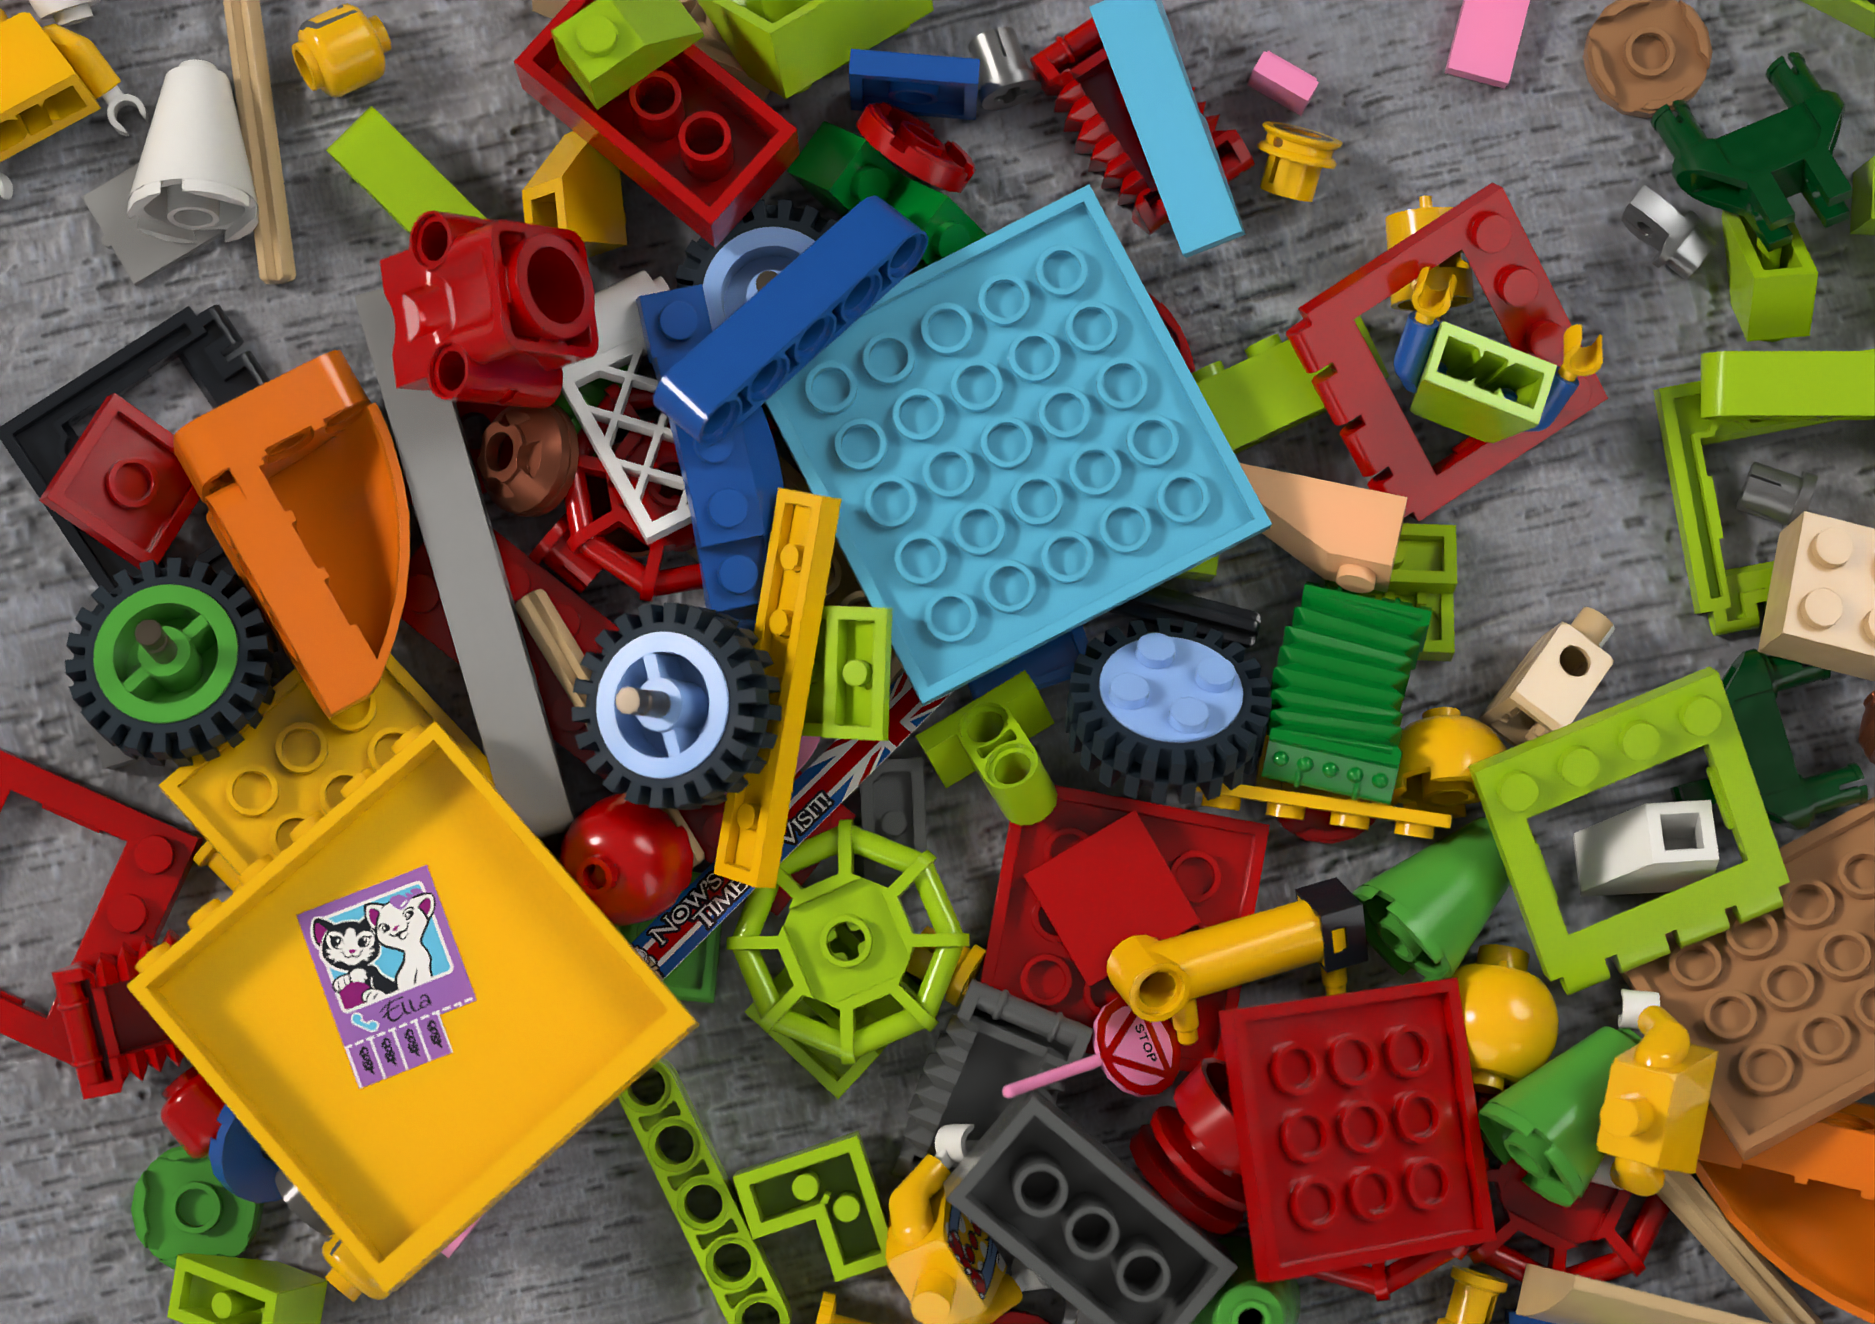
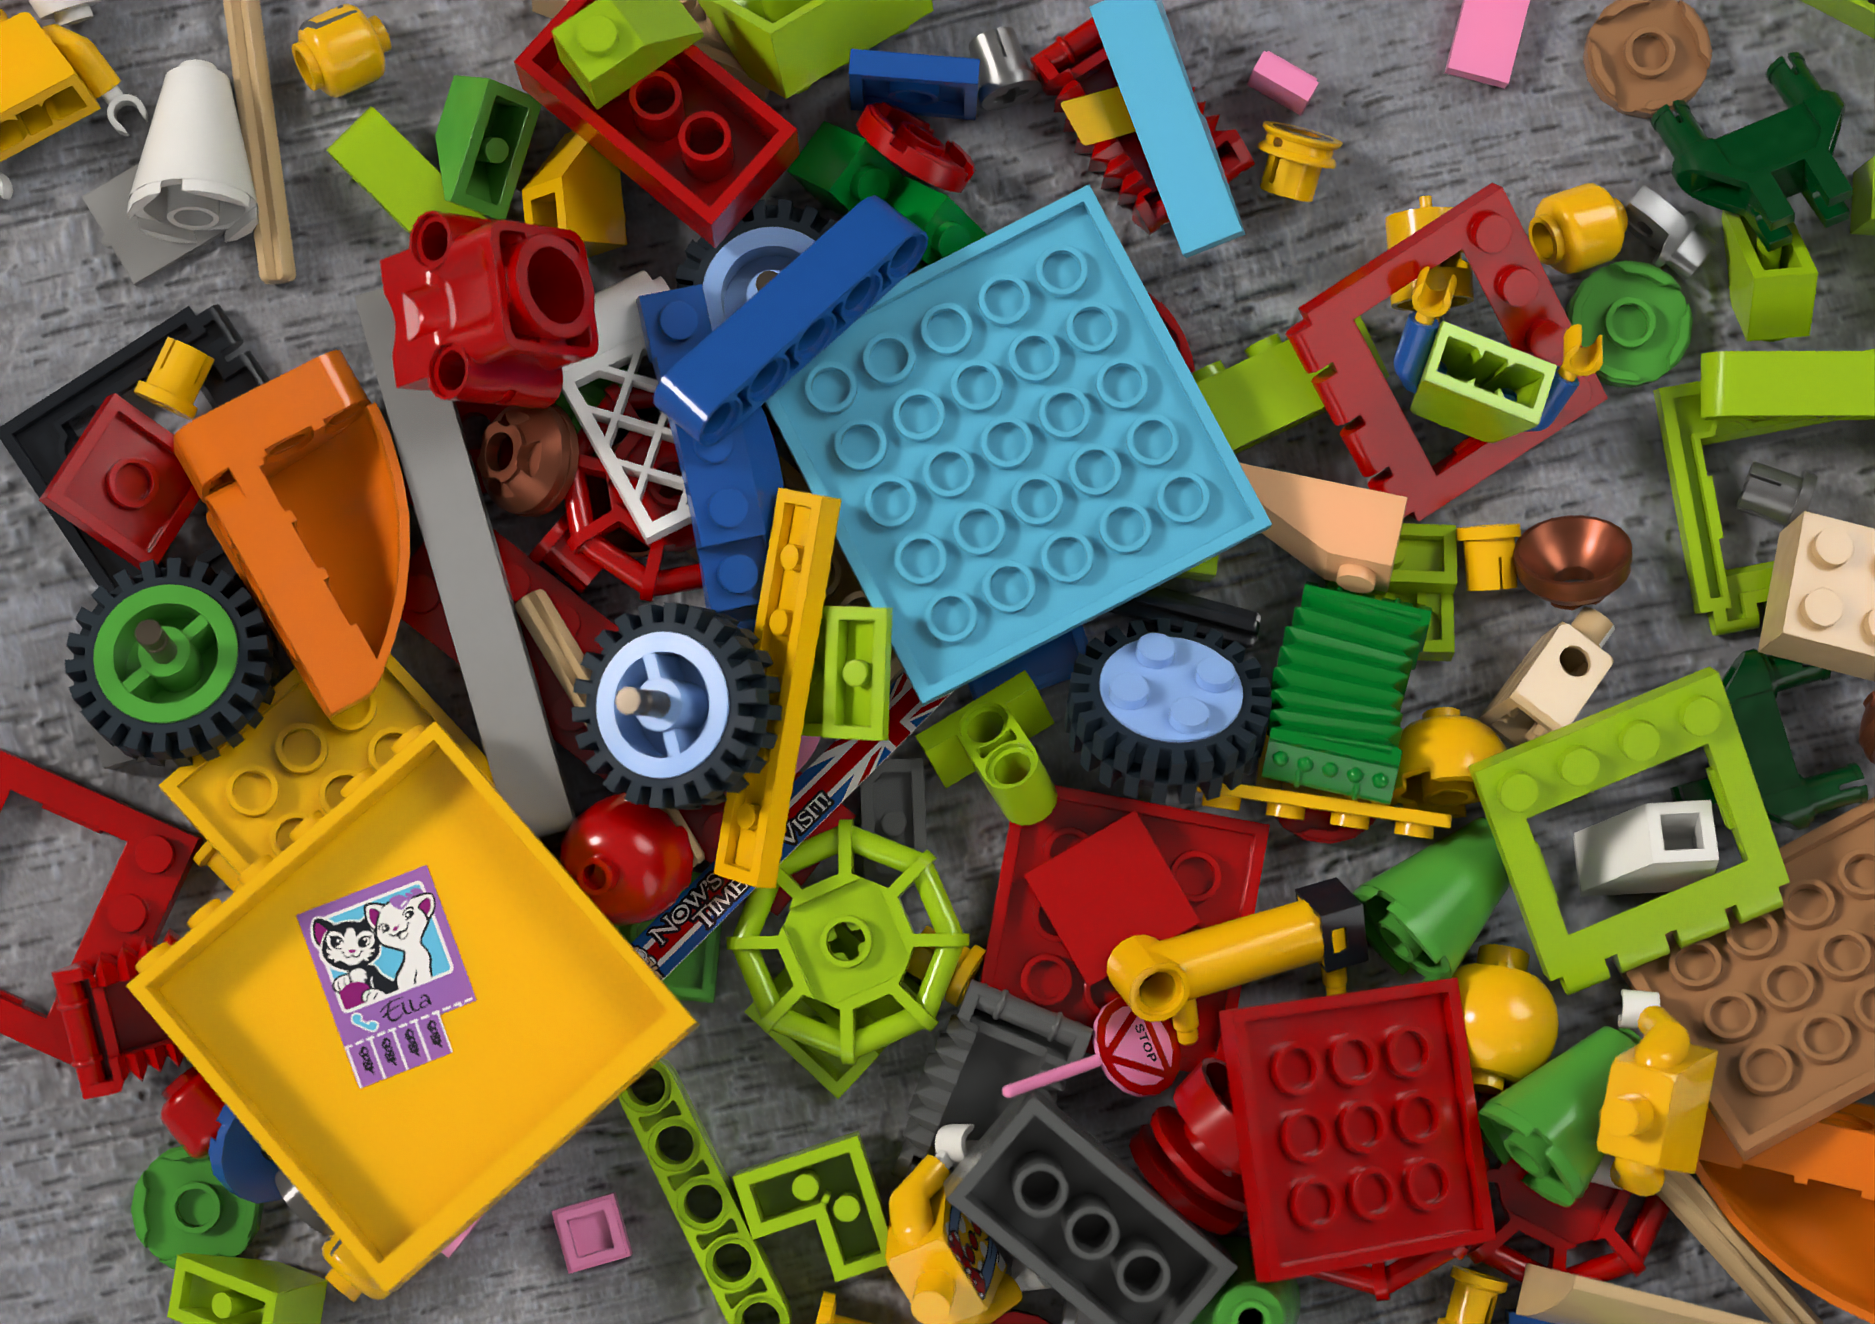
(176, 378): none -> yellow bush
(484, 143): none -> bright green slope
(592, 1232): none -> bright pink tile
(1099, 116): none -> yellow sticker
(1489, 555): none -> yellow bush
(1570, 550): none -> copper piece
(1578, 228): none -> yellow head
(1640, 318): none -> bright green tile

